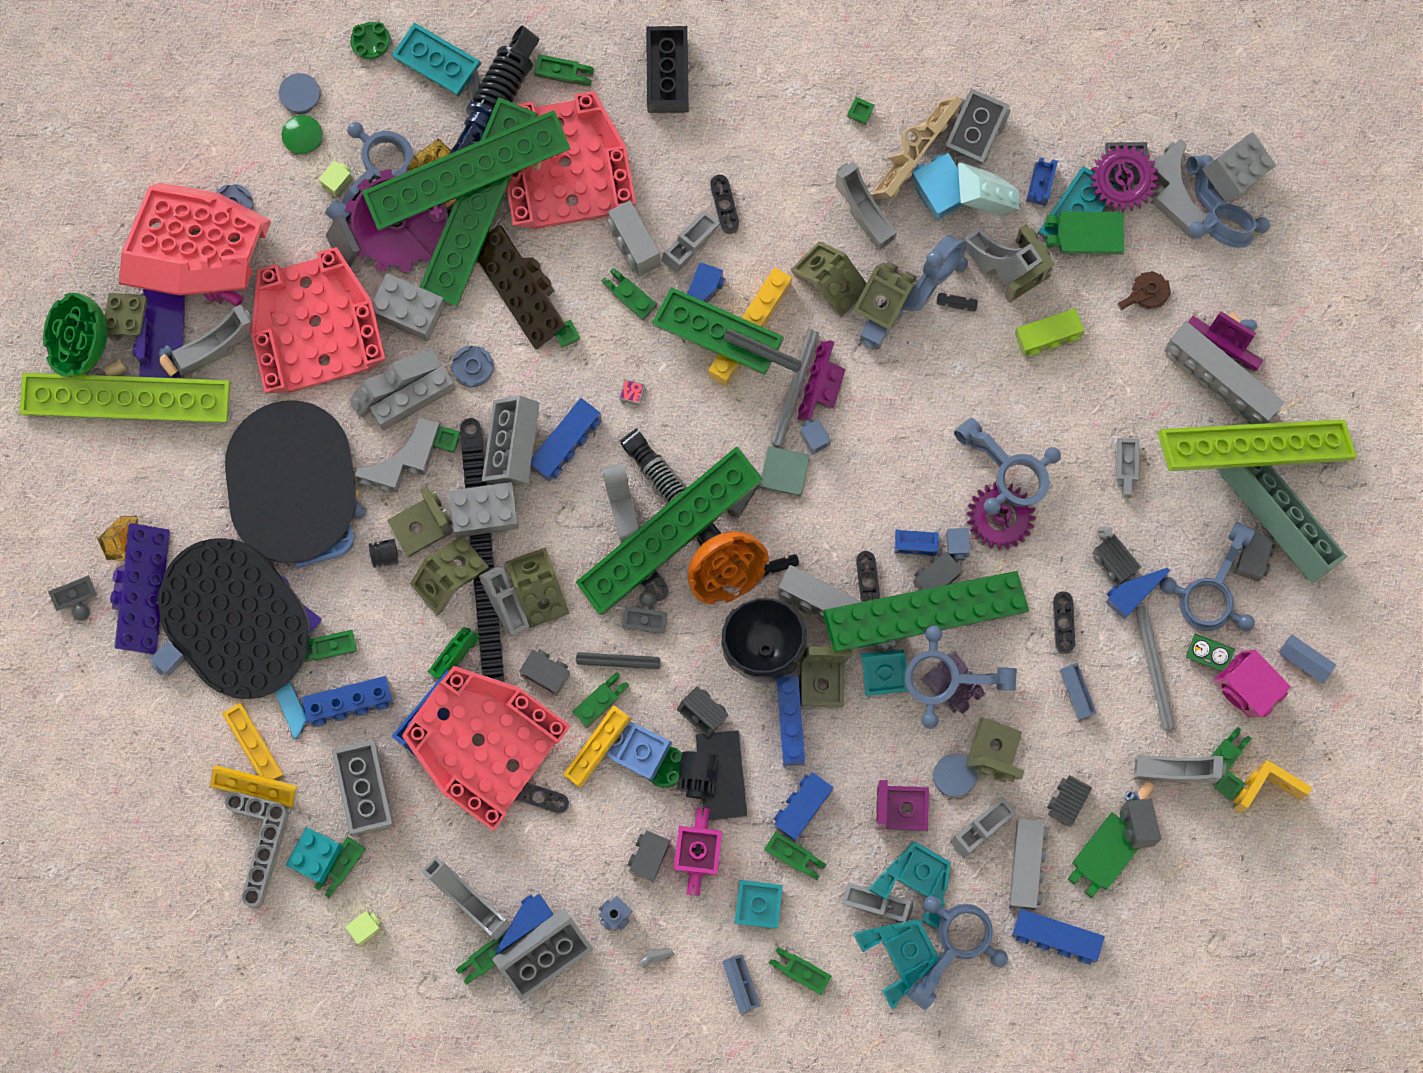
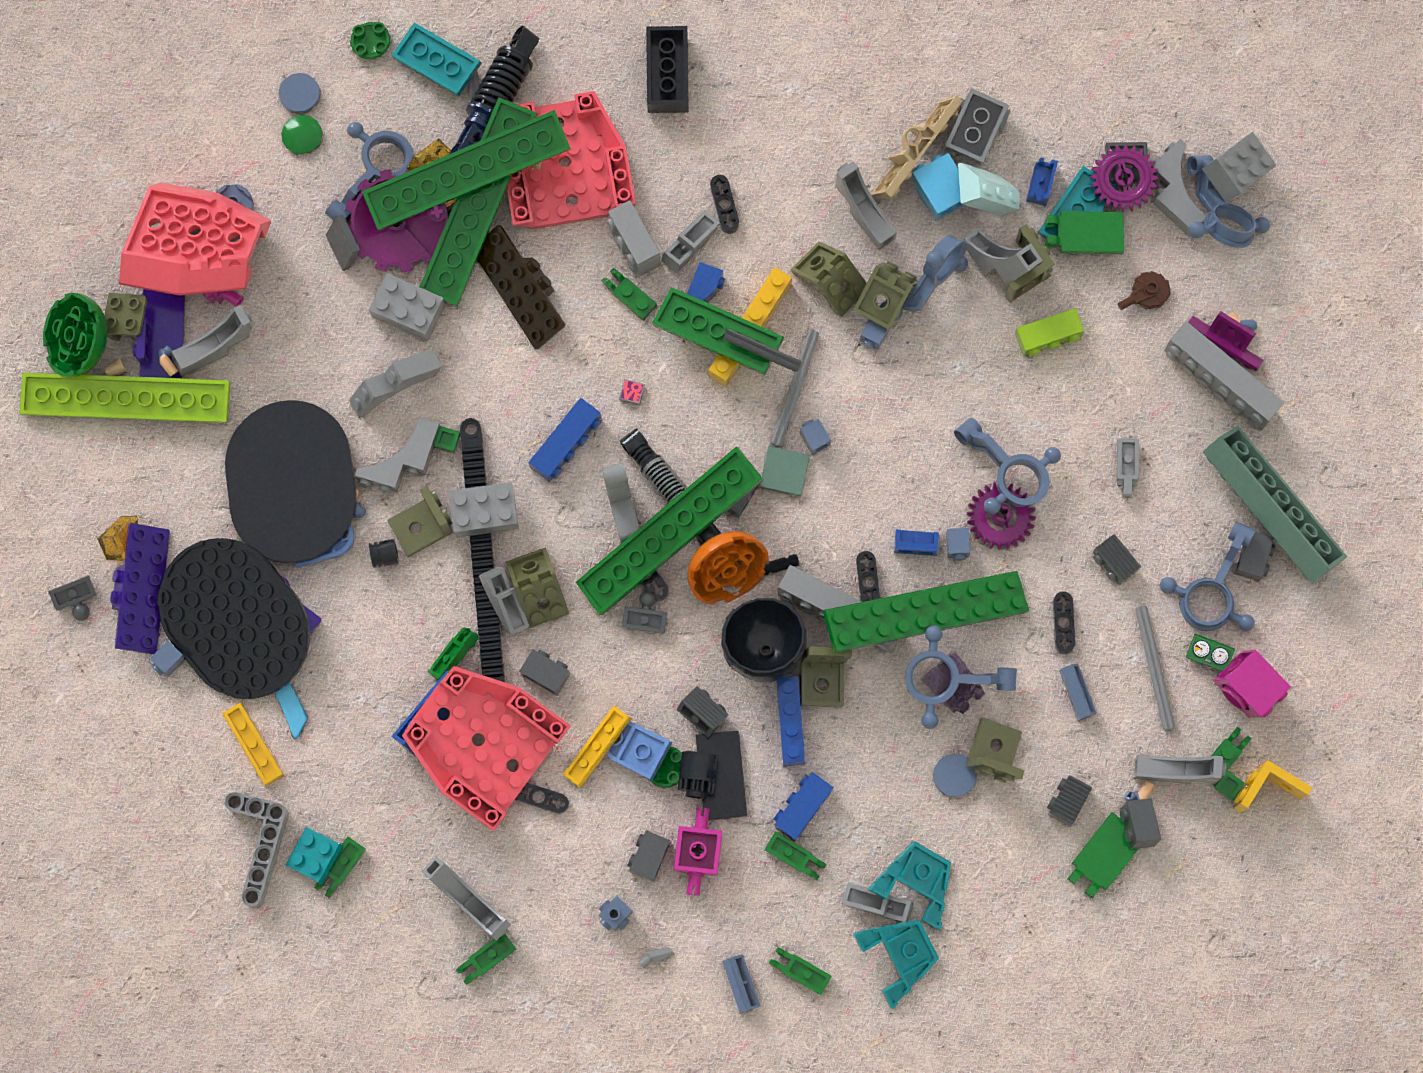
(253, 785): yellow tile -> none
(282, 332): coral wedge -> none
(332, 646): green hinge -> none
(336, 178): yellowish green brick -> none
(348, 700): blue brick -> none
(363, 788): light grey brick -> none
(364, 927): yellowish green brick -> none
(412, 398): light grey brick -> none
(441, 576): olive bracket -> none
(472, 366): sand blue tile -> none
(510, 441): light grey brick -> none
(529, 916): blue slope -> none
(542, 954): light grey brick -> none
(562, 70): green hinge -> none
(567, 335): green plate -> none
(599, 701): green hinge -> none
(618, 660): dark grey axle -> none
(758, 904): teal plate -> none
(823, 382): magenta bracket -> none
(860, 111): green plate -> none
(884, 672): teal plate -> none
(889, 803): magenta bracket -> none
(923, 992): sand blue piece -> none
(941, 572): dark grey brick -> none
(957, 302): black axle -> none
(983, 827): light grey slope -> none
(1027, 864): light grey brick -> none
(1058, 936): blue brick -> none
(1105, 532): light grey axle -> none
(1133, 592): blue slope -> none
(1256, 445): lime plate -> none
(1307, 658): sand blue piece -> none

